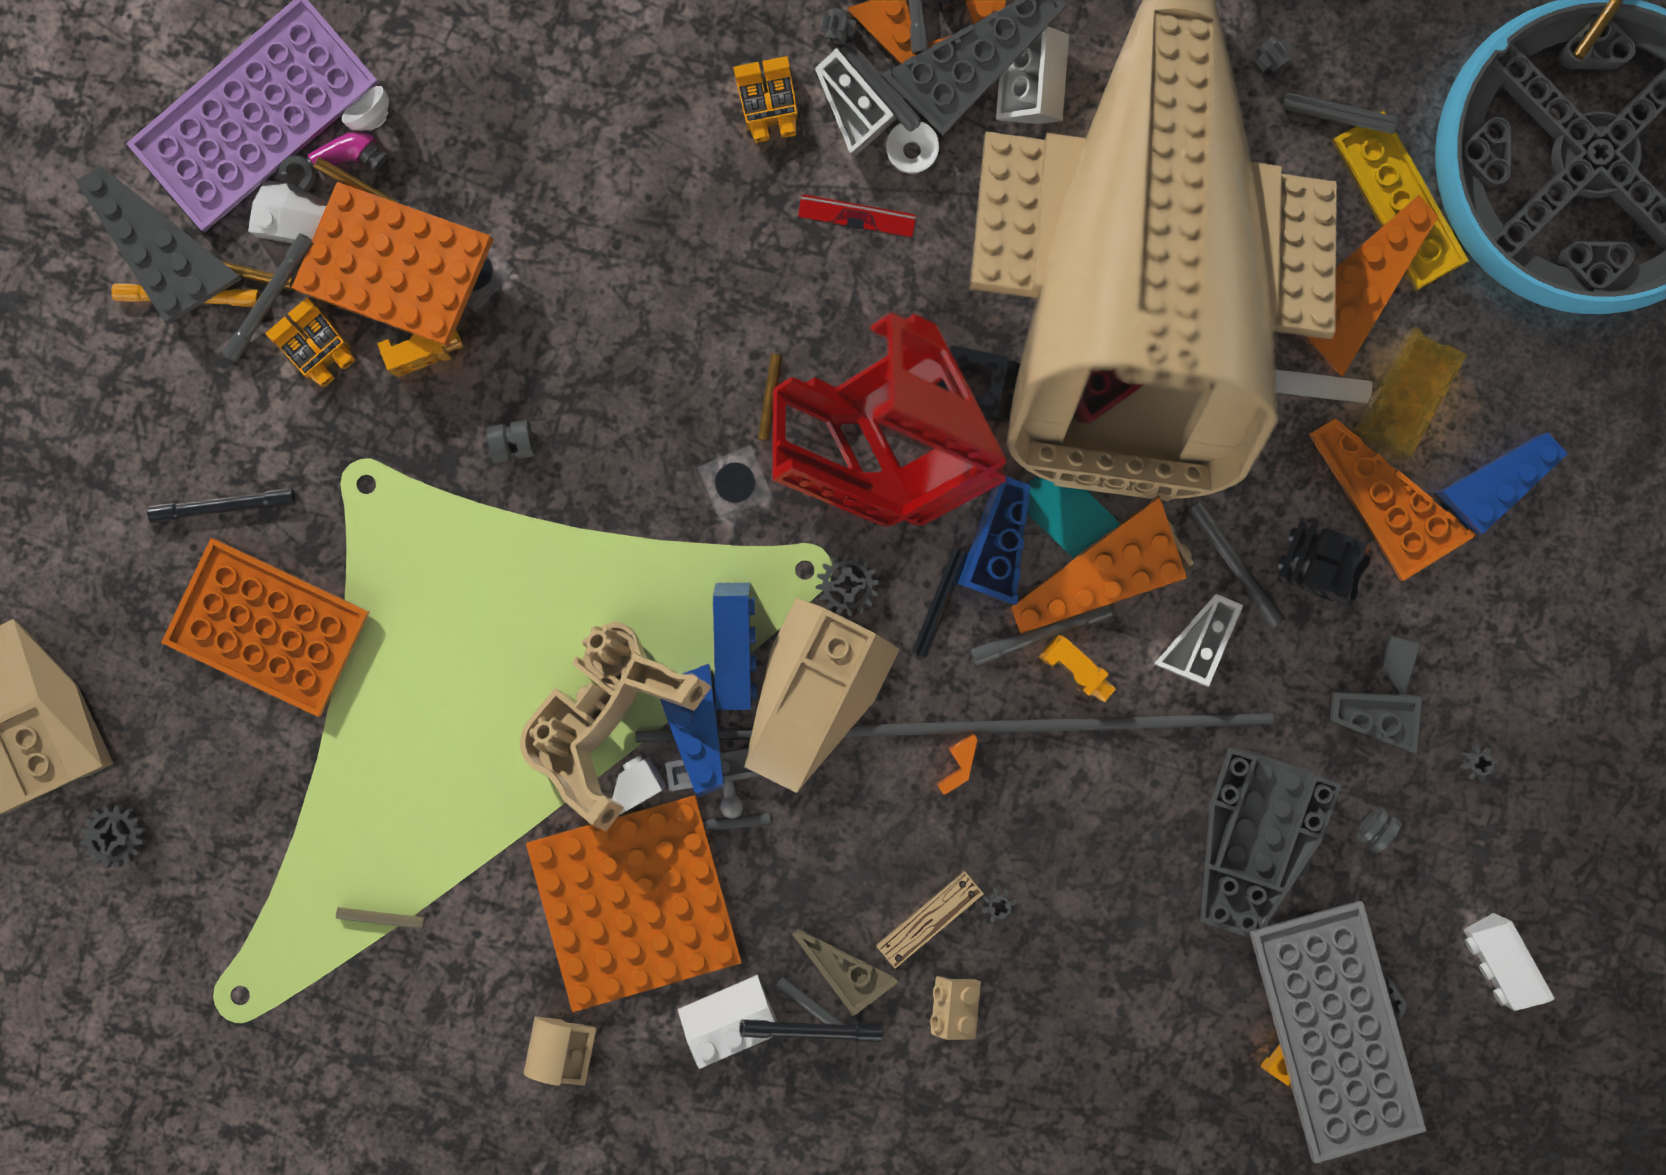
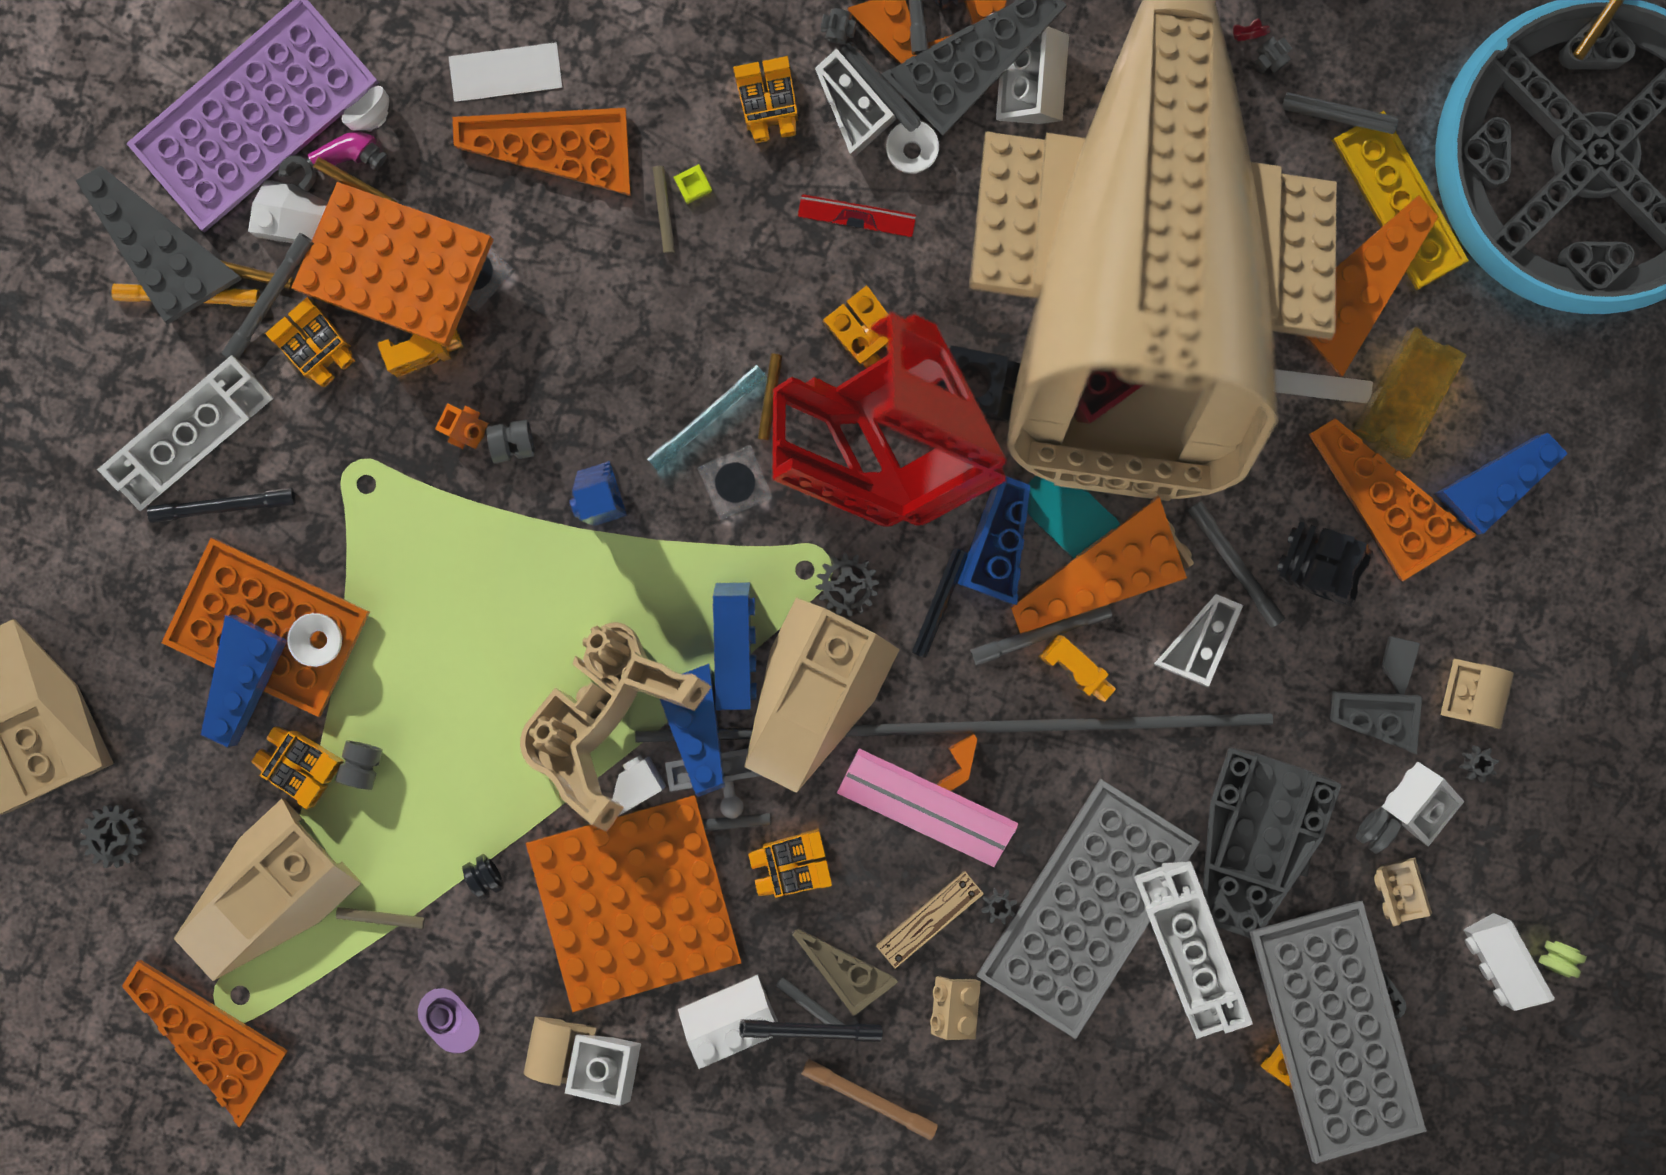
(186, 433): none -> white slope
(214, 1045): none -> orange wing
(239, 678): none -> blue wedge
(263, 894): none -> tan wedge
(297, 766): none -> light orange hips
(300, 639): none -> white piece
(358, 765): none -> dark grey wheel
(448, 1021): none -> lavender piece
(462, 426): none -> orange brick
(482, 877): none -> black wheel
(505, 72): none -> white sticker
(568, 144): none -> orange wing
(597, 495): none -> blue wedge
(603, 1069): none -> white slope
(663, 209): none -> dark tan bar
(692, 184): none -> neon yellow tile
(743, 386): none -> clear light blue piece
(783, 867): none -> hips
(856, 339): none -> light orange hips
(911, 1120): none -> medium nougat piece
(927, 808): none -> bright pink tile
(1084, 910): none -> light grey plate
(1193, 949): none -> white slope
(1250, 32): none -> dark red piece
(1402, 891): none -> tan bracket
(1423, 803): none -> white slope
(1477, 693): none -> tan brick
(1562, 959): none -> yellowish green wheel

